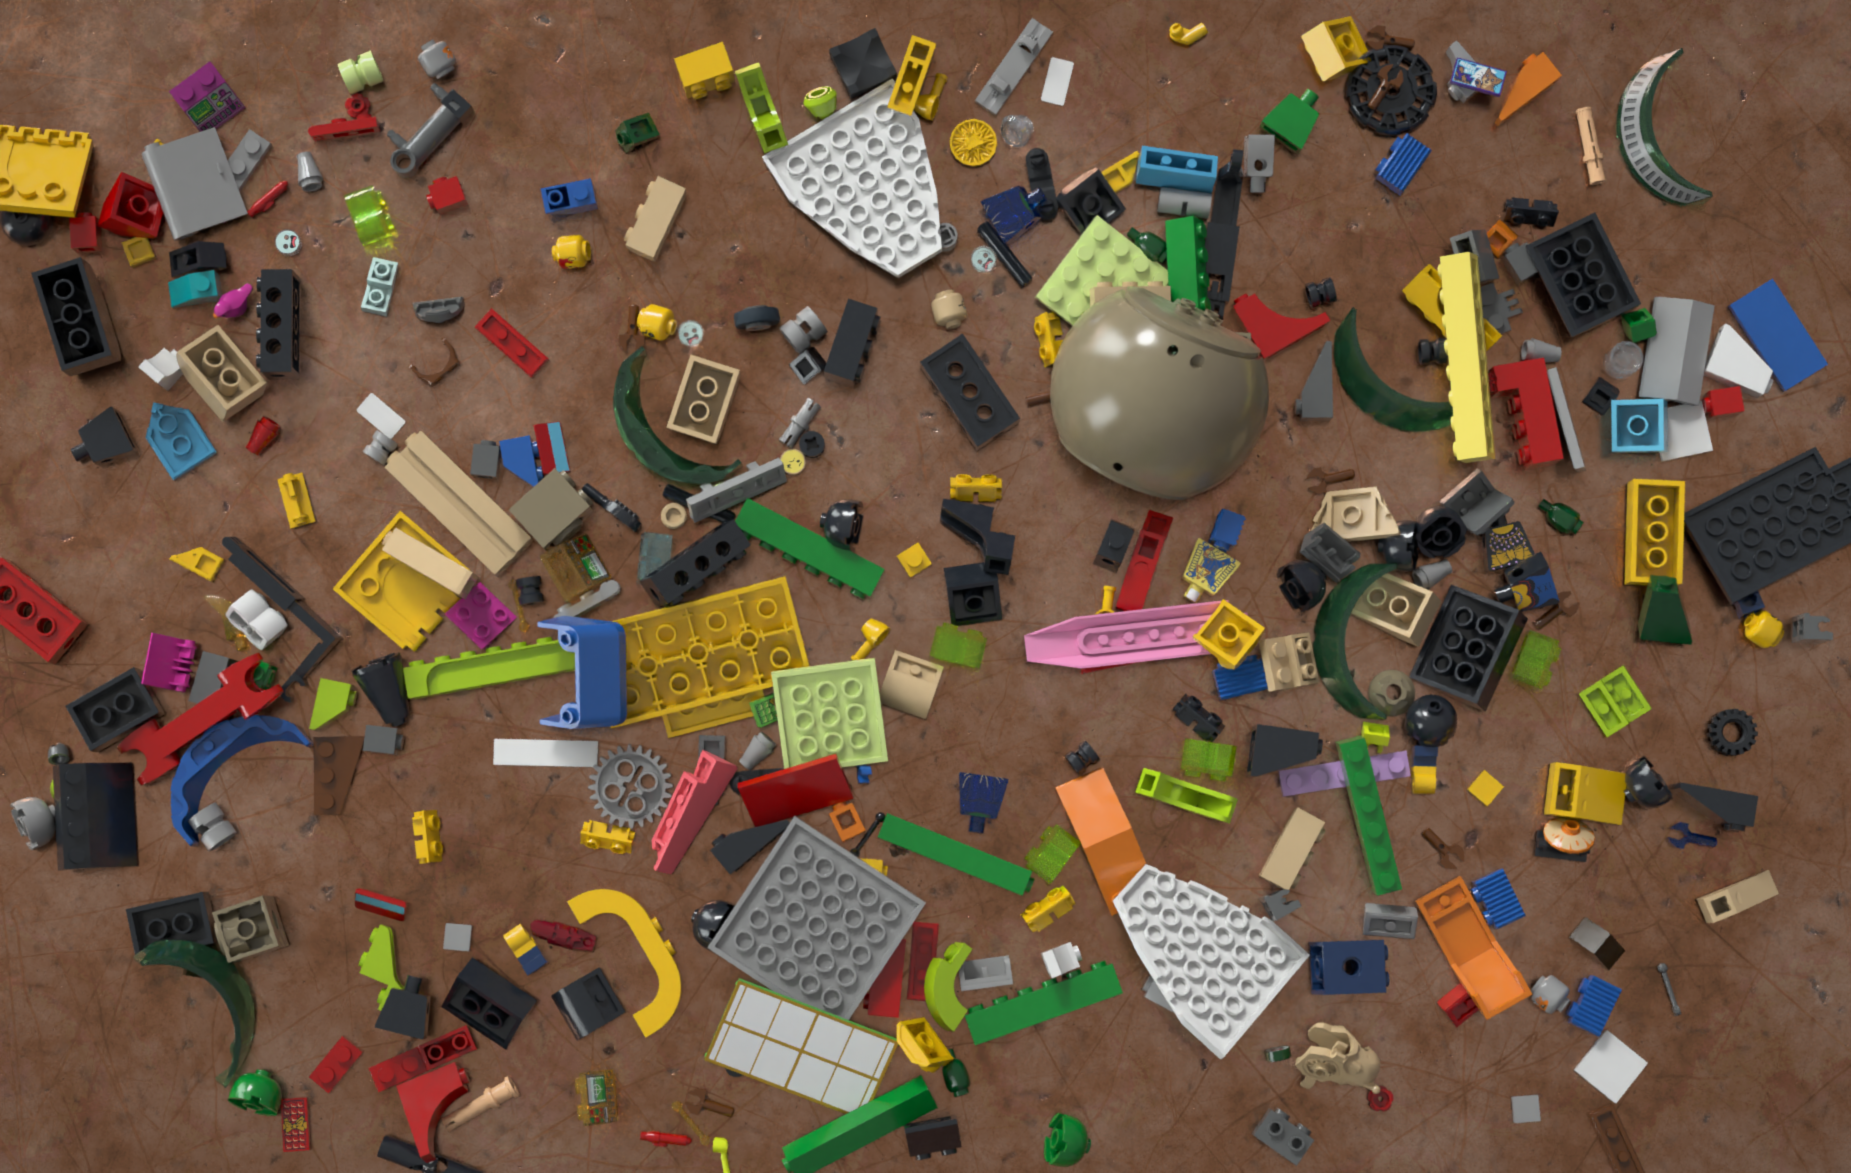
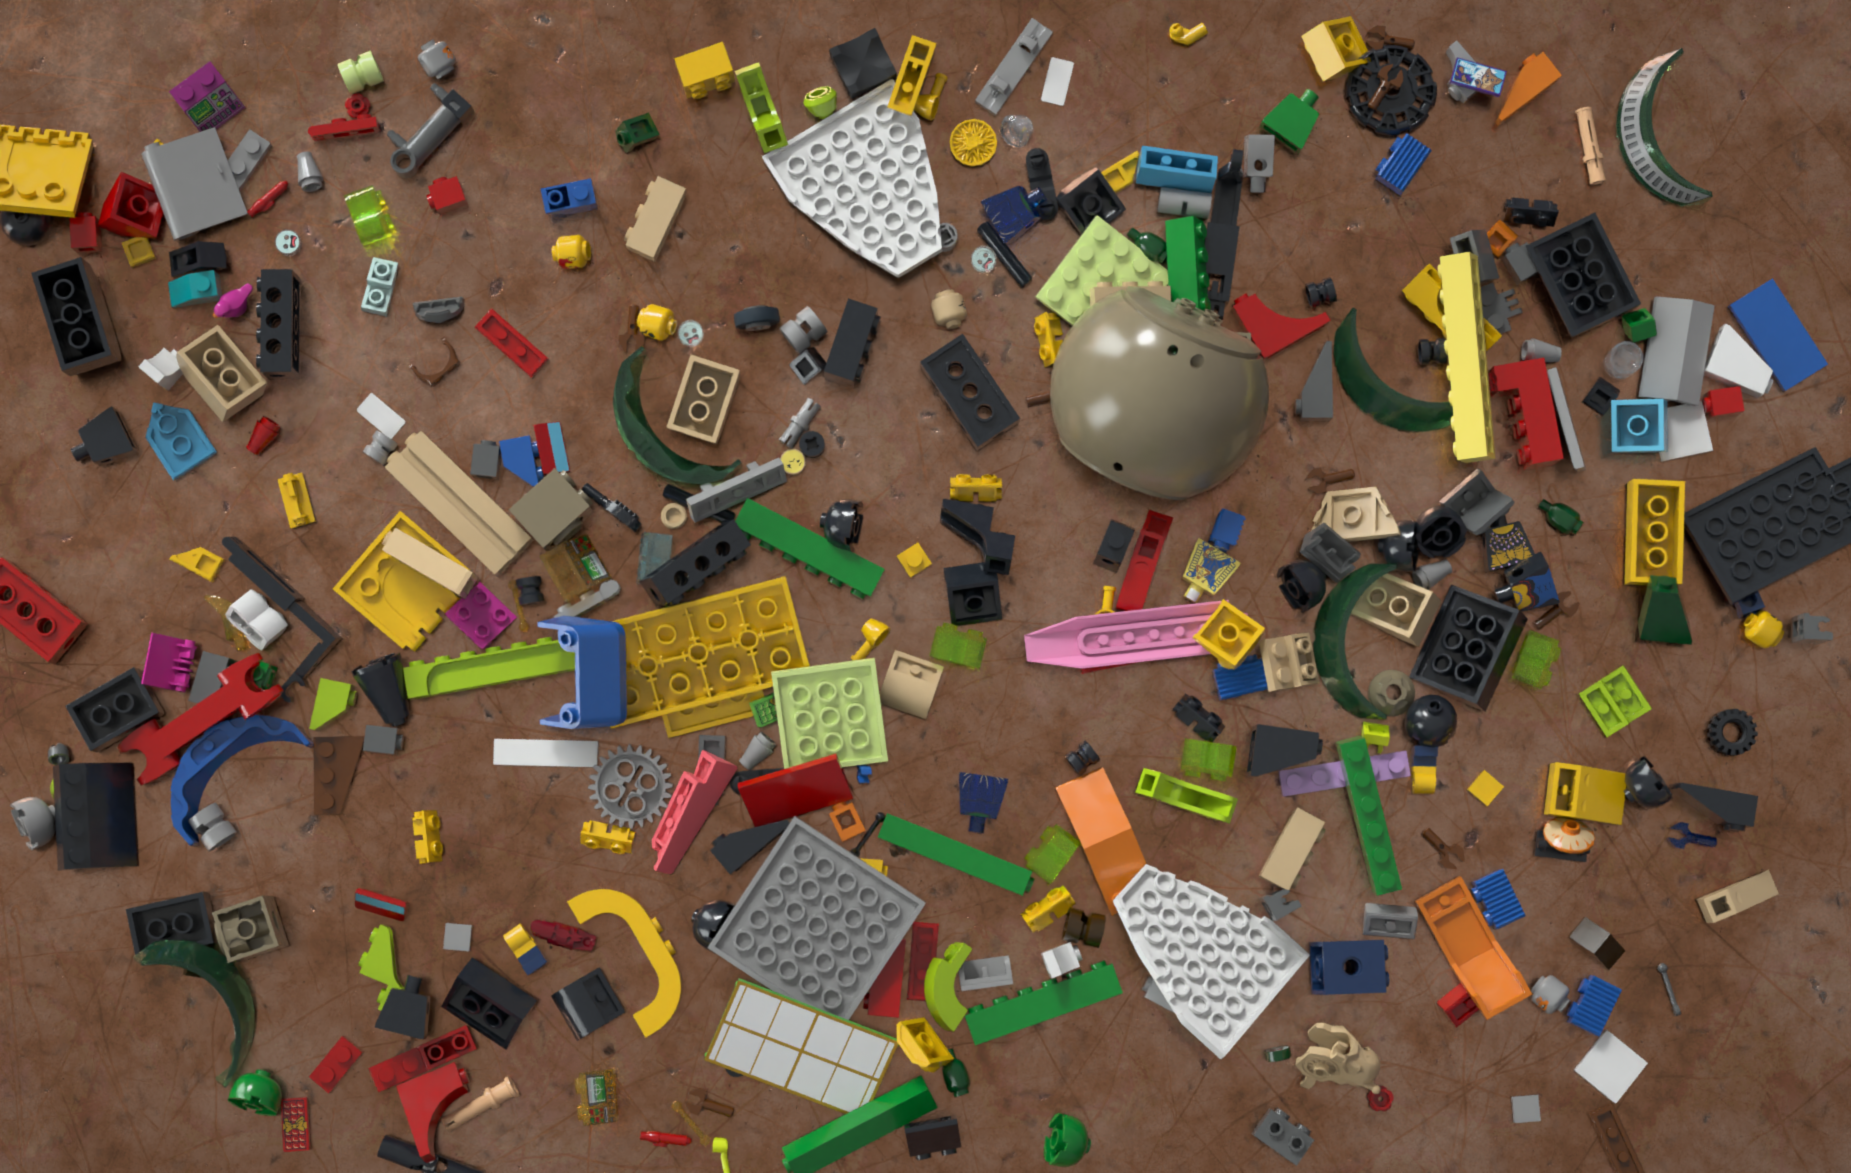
(1084, 927): none -> dark brown wheel

